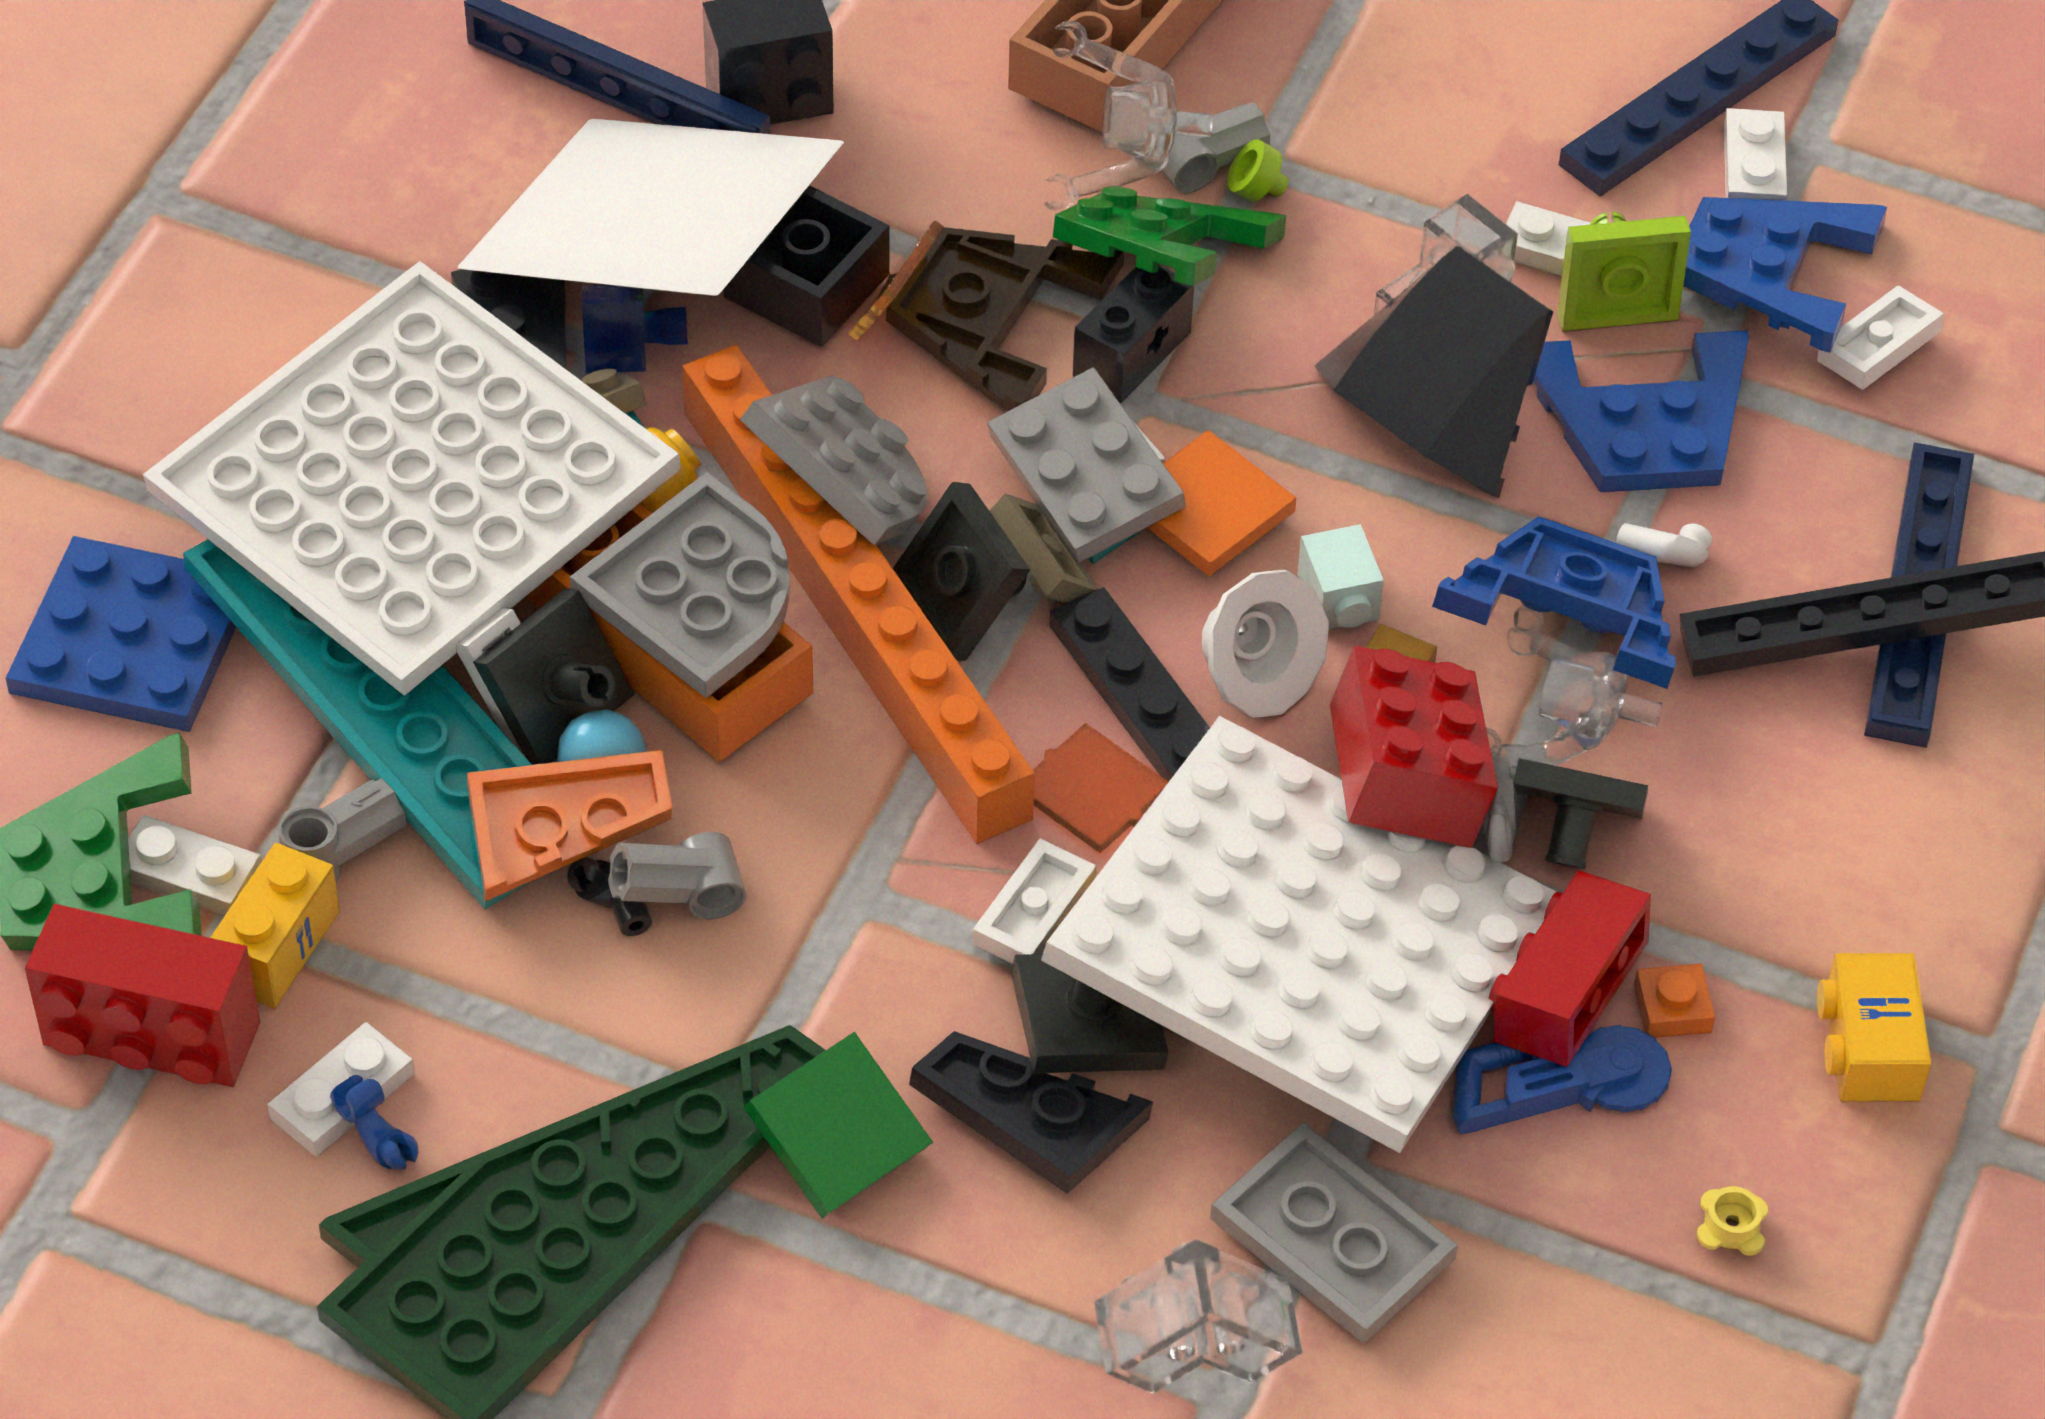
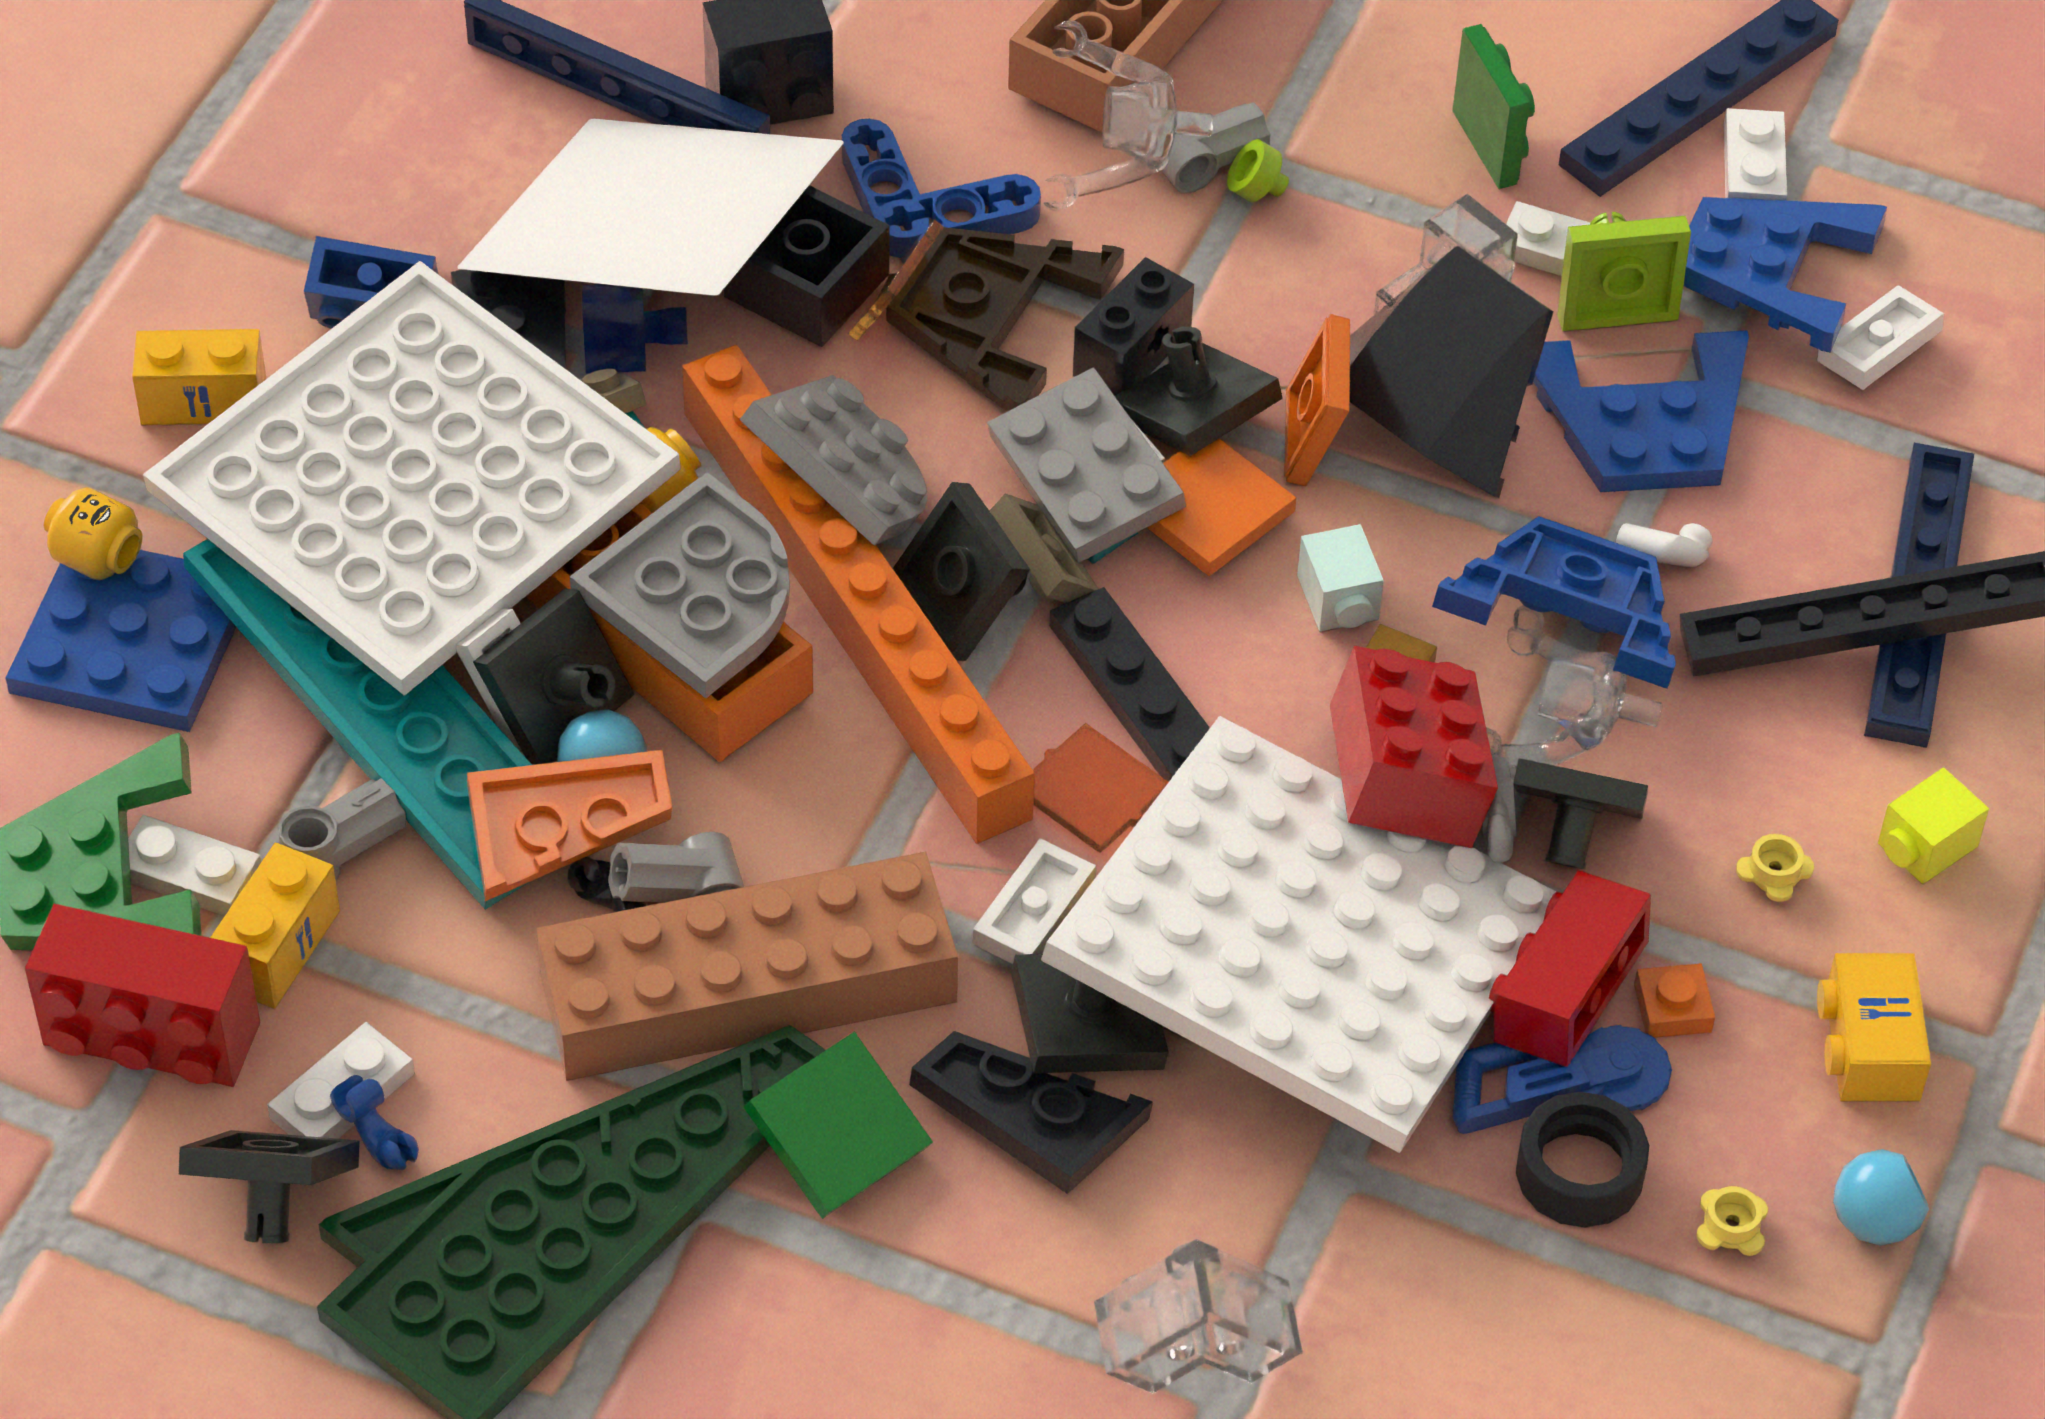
(92, 533): none -> yellow head
(194, 373): none -> yellow brick
(270, 1166): none -> pearl dark grey tile
(350, 274): none -> blue brick
(747, 963): none -> nougat brick
(912, 209): none -> blue beam
(1163, 230): green wing -> none
(1197, 394): none -> pearl dark grey tile
(1266, 642): white hat -> none
(1317, 400): none -> orange plate
(1333, 1232): light grey plate -> none
(1492, 105): none -> green tile
(1587, 1116): none -> black tyre
(1776, 852): none -> light yellow plate
(1880, 1198): none -> medium azure piece
(1932, 826): none -> neon yellow brick

